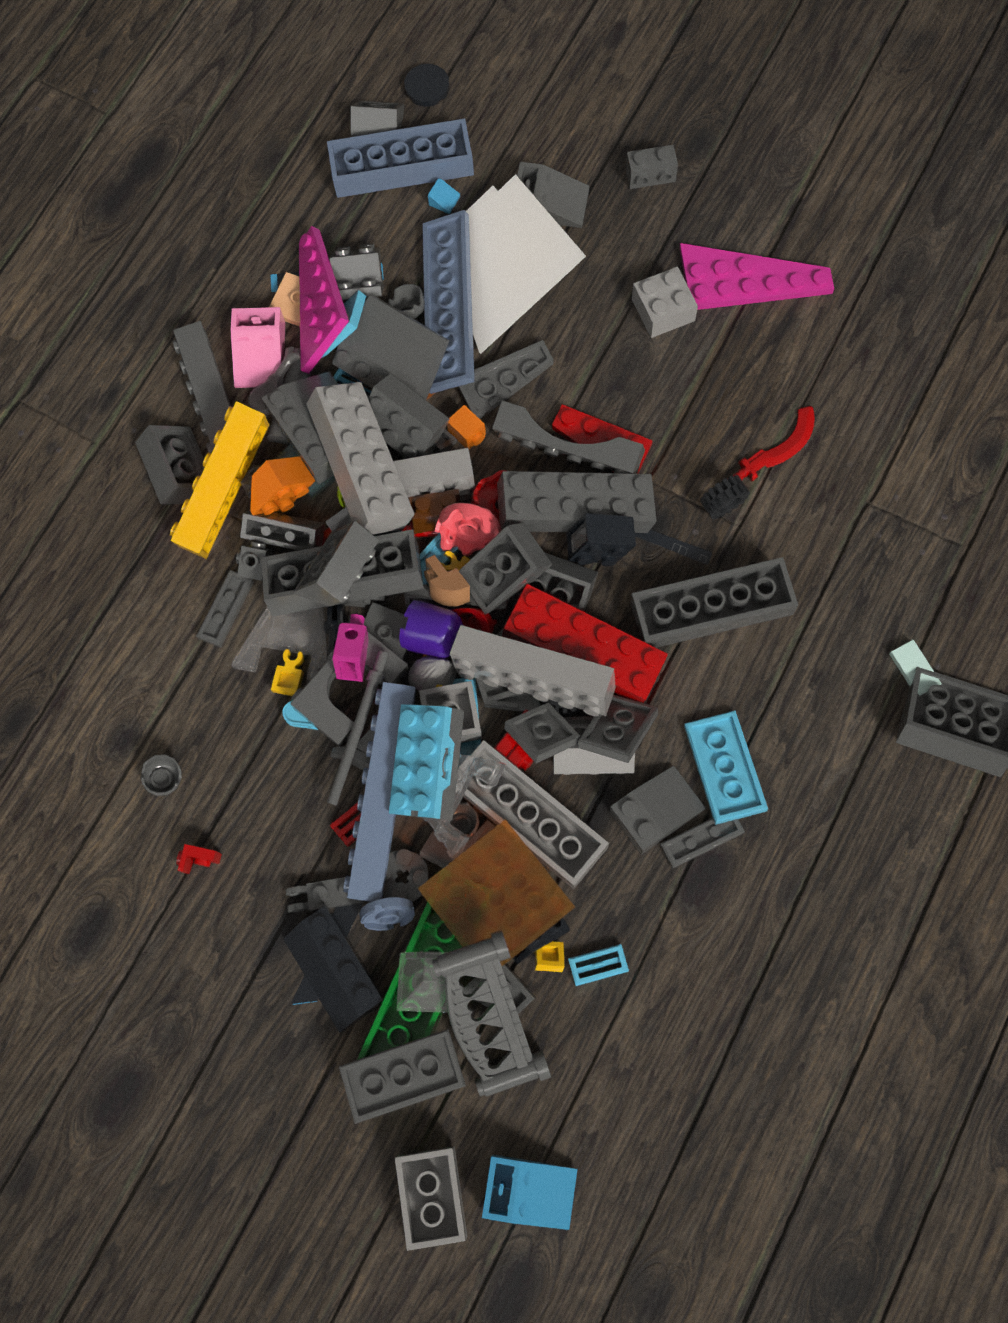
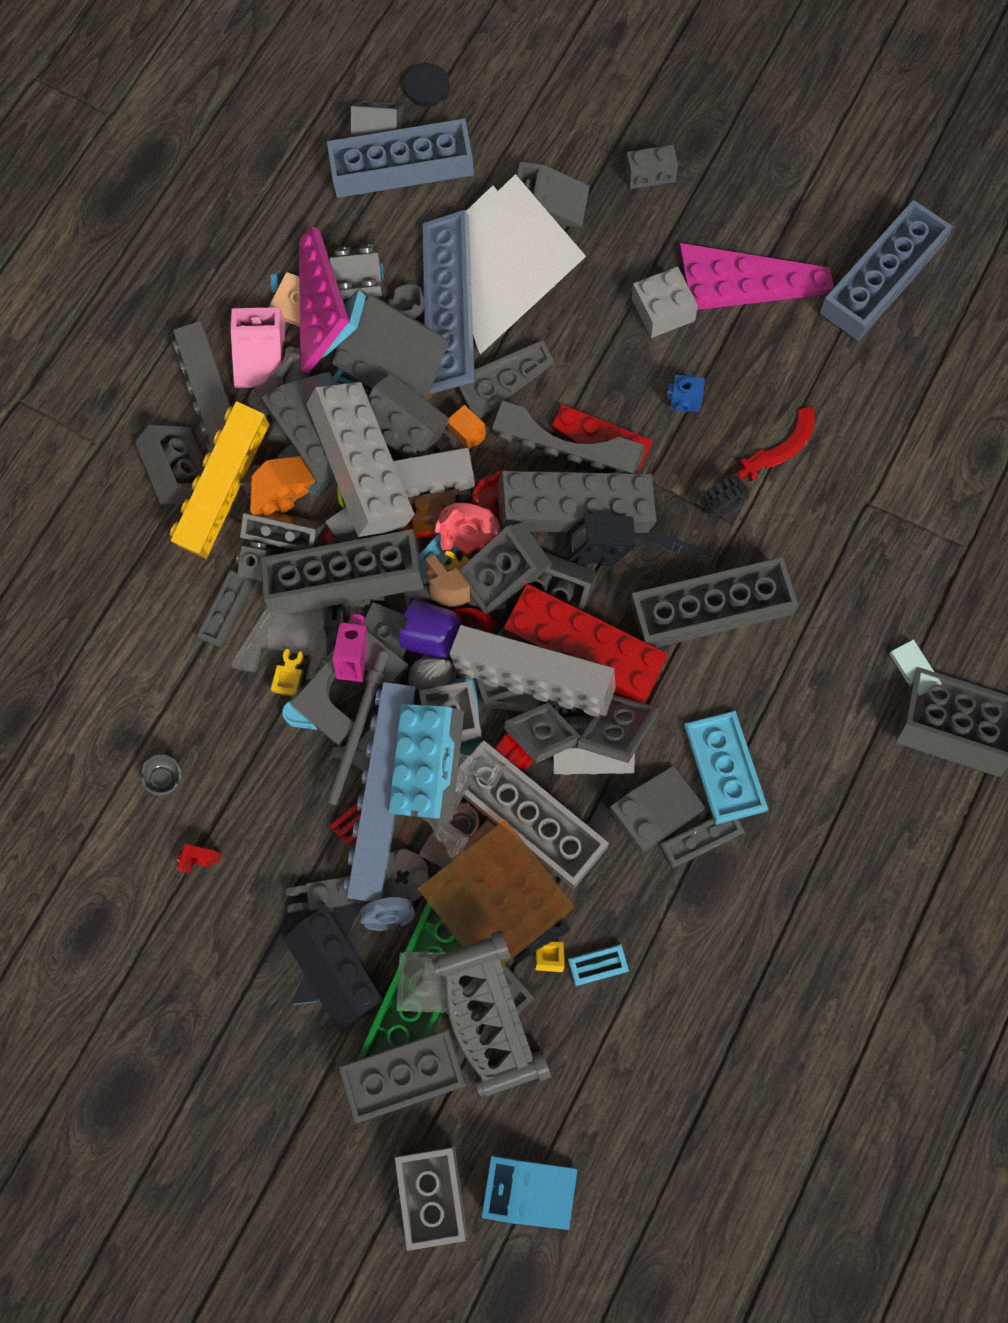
(337, 565): dark grey slope -> none
(443, 196): dark azure slope -> none
(686, 393): none -> blue brick
(885, 270): none -> sand blue brick

